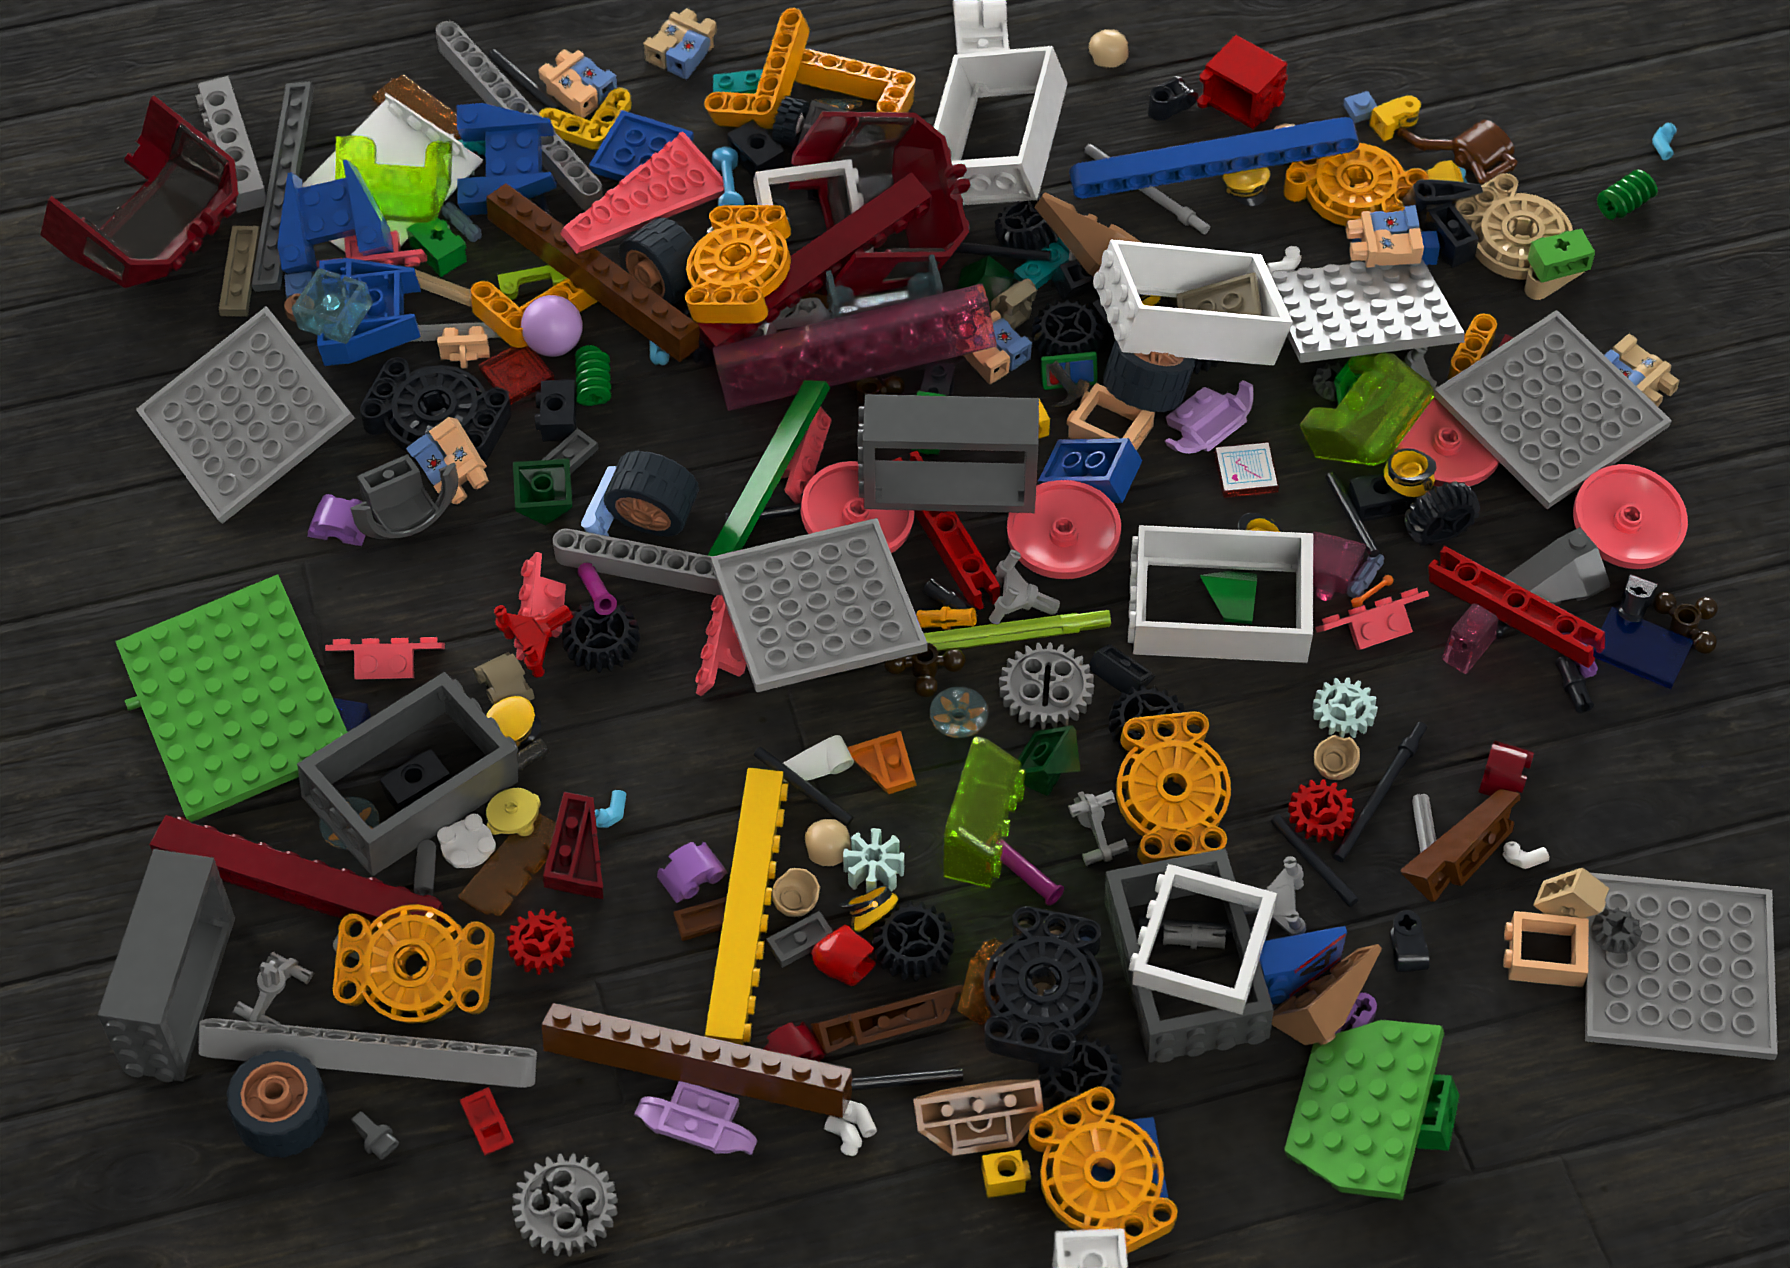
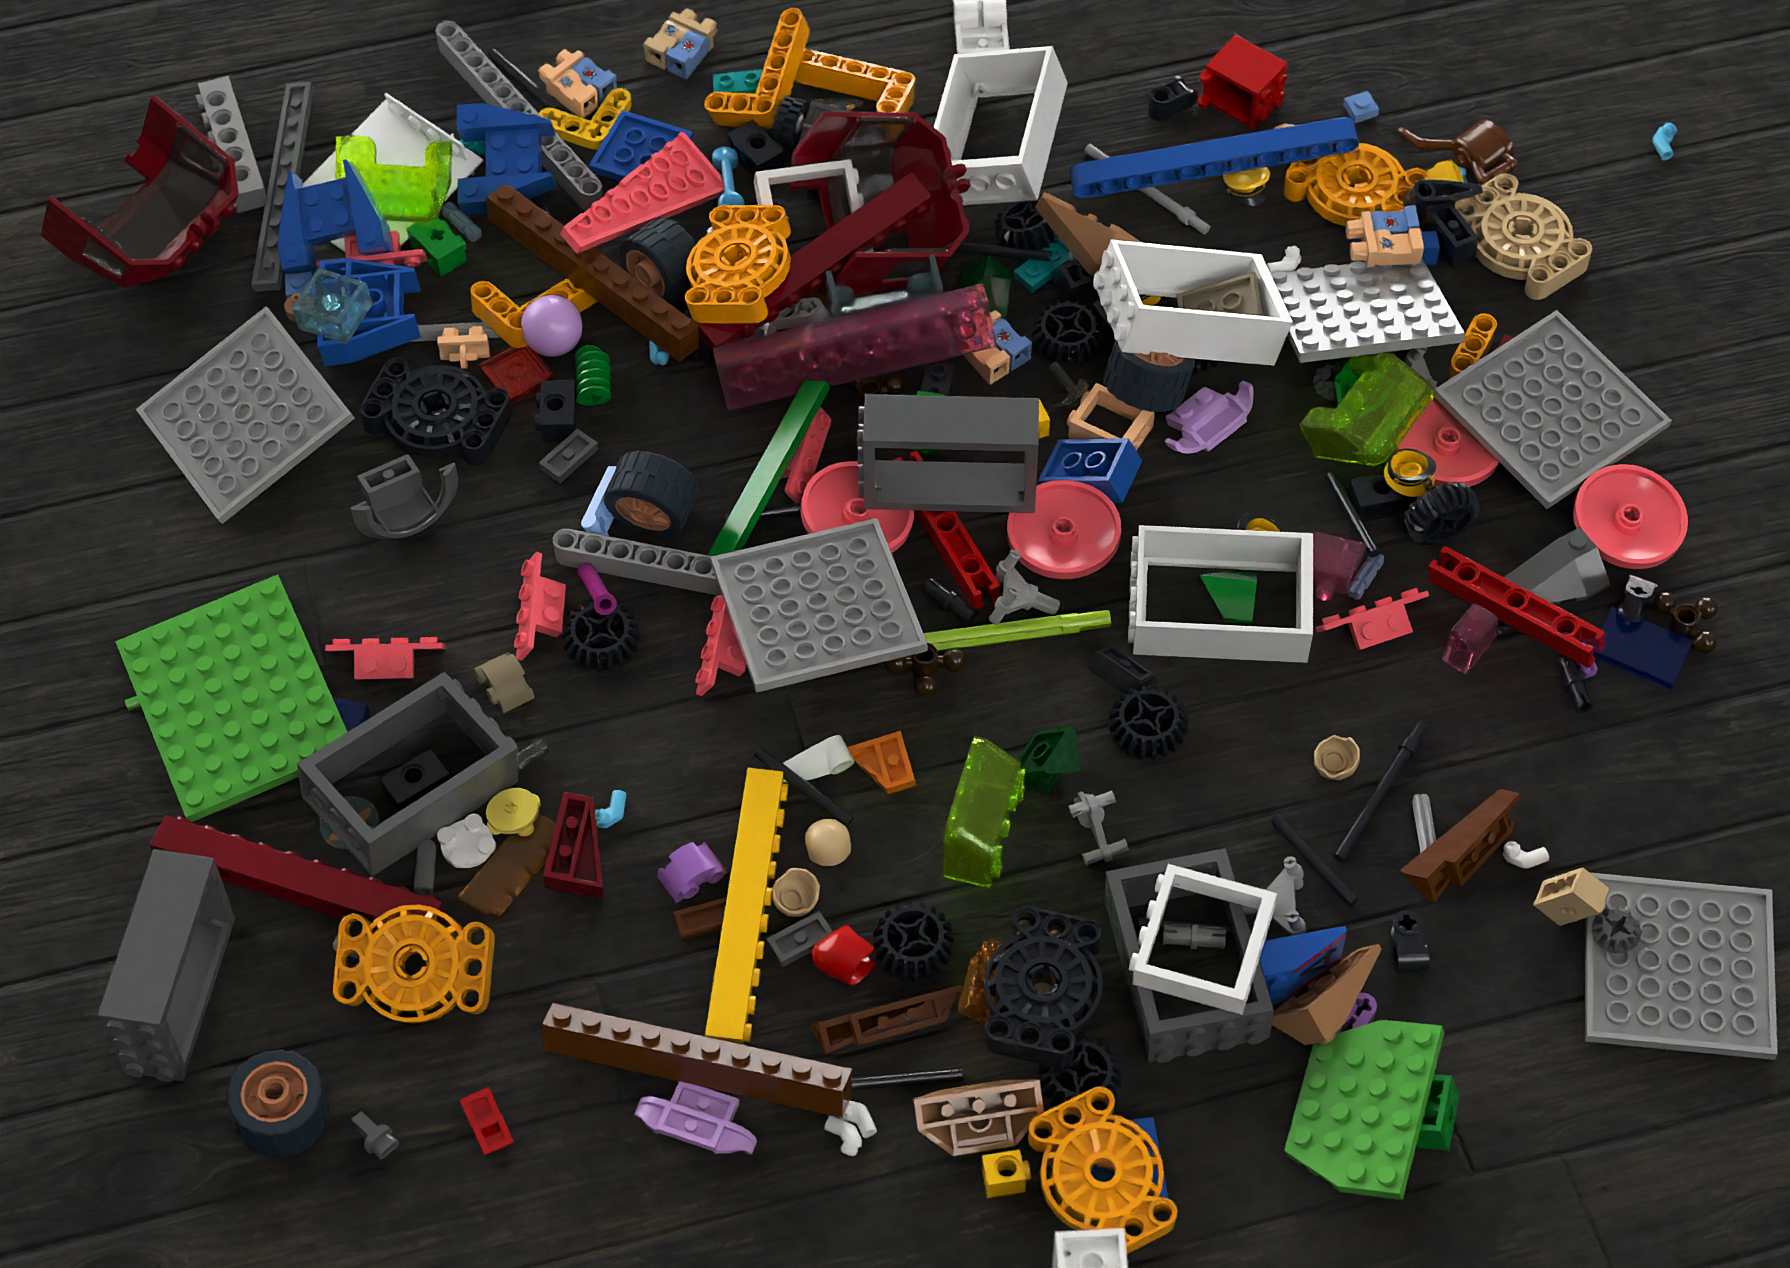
(239, 271): dark tan plate -> none
(271, 982): light grey axle -> none
(335, 519): medium lavender cylinder -> none
(372, 1052): light grey beam -> none
(421, 102): clear orange windscreen -> none
(444, 288): tan axle -> none
(447, 446): light nougat hips -> none
(511, 281): lime piece -> none
(516, 719): yellow piece -> none
(525, 943): red gear -> none
(532, 633): red axle -> none
(542, 489): dark green slope -> none
(584, 1184): light grey gear -> none
(795, 1041): dark red cylinder -> none
(870, 907): piece -> none
(873, 861): light aqua gear -> none
(947, 618): light orange pin -> none
(959, 702): clear light blue dish -> none
(1016, 302): dark tan cylinder -> none
(1030, 874): magenta pin -> none
(1074, 687): light grey gear -> none
(1075, 365): slope -> none
(1108, 48): tan hair -> none
(1193, 765): light orange piece -> none
(1246, 469): white tile -> none
(1321, 820): red gear -> none
(1345, 706): light aqua gear -> none
(1386, 581): orange hinge -> none
(1393, 115): yellow leg -> none
(1505, 769): dark red cylinder -> none
(1547, 972): light nougat window -> none
(1561, 255): bright green brick -> none
(1627, 194): green piece -> none
(1643, 369): tan hips -> none

